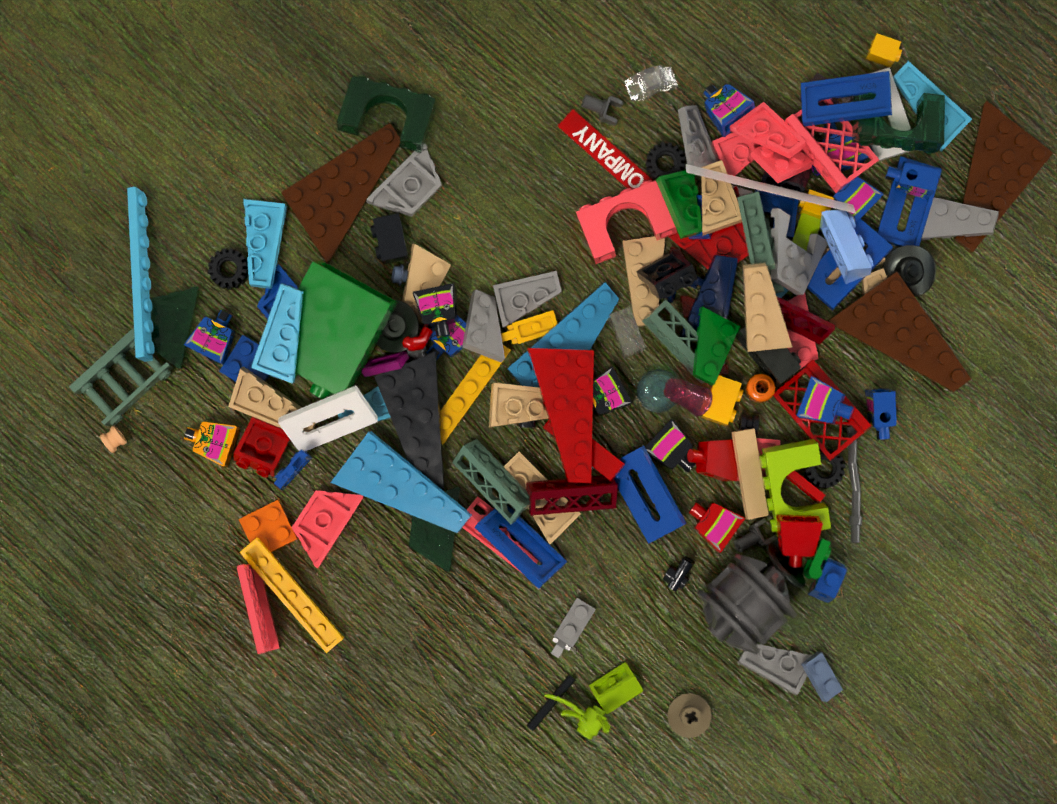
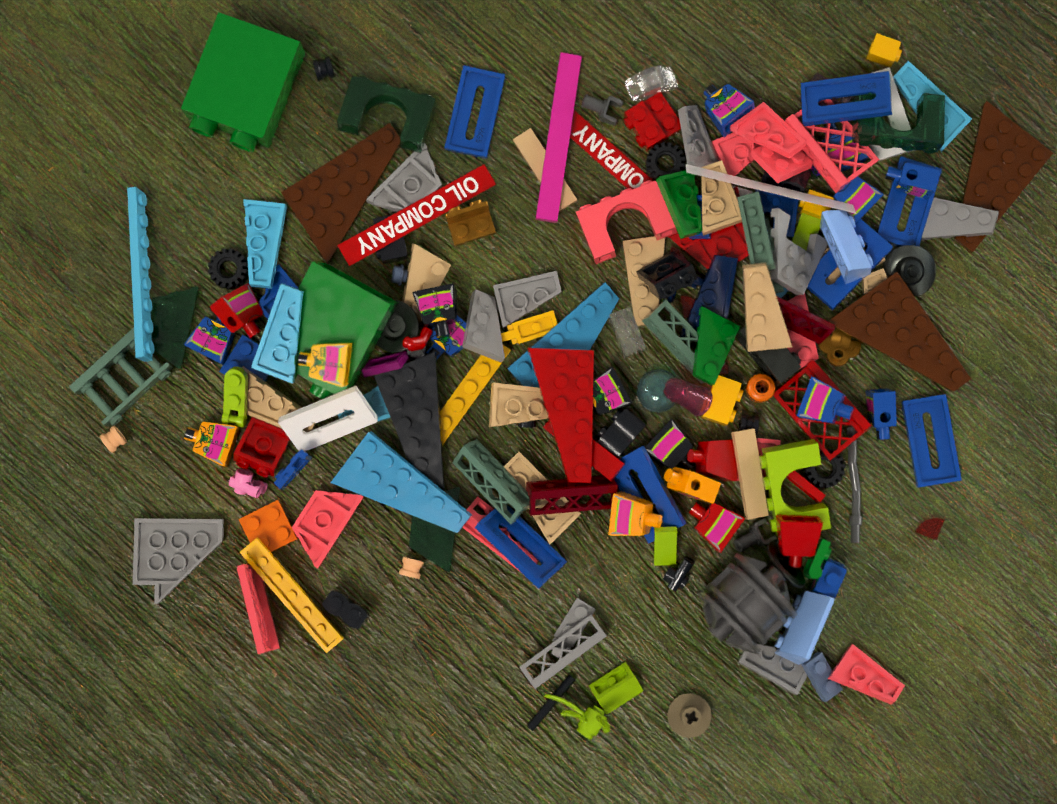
(172, 550): none -> light grey wing
(235, 397): none -> lime plate
(239, 310): none -> red torso
(242, 82): none -> green brick
(244, 484): none -> bright pink plate
(323, 68): none -> black wheel
(328, 362): none -> torso
(351, 613): none -> black brick
(411, 567): none -> light nougat wheel
(416, 215): none -> red sticker
(470, 80): none -> blue piece
(470, 222): none -> pearl gold bracket
(534, 155): none -> tan tile
(558, 137): none -> dark pink tile
(567, 659): none -> light grey fence
(621, 432): none -> black brick
(632, 516): none -> light orange torso
(652, 121): none -> red plate
(665, 546): none -> lime tile
(684, 482): none -> light orange torso
(804, 630): none -> light blue slope
(842, 344): none -> pearl gold plate
(866, 676): none -> coral wing
(930, 528): none -> clear red tile
(944, 440): none -> blue piece

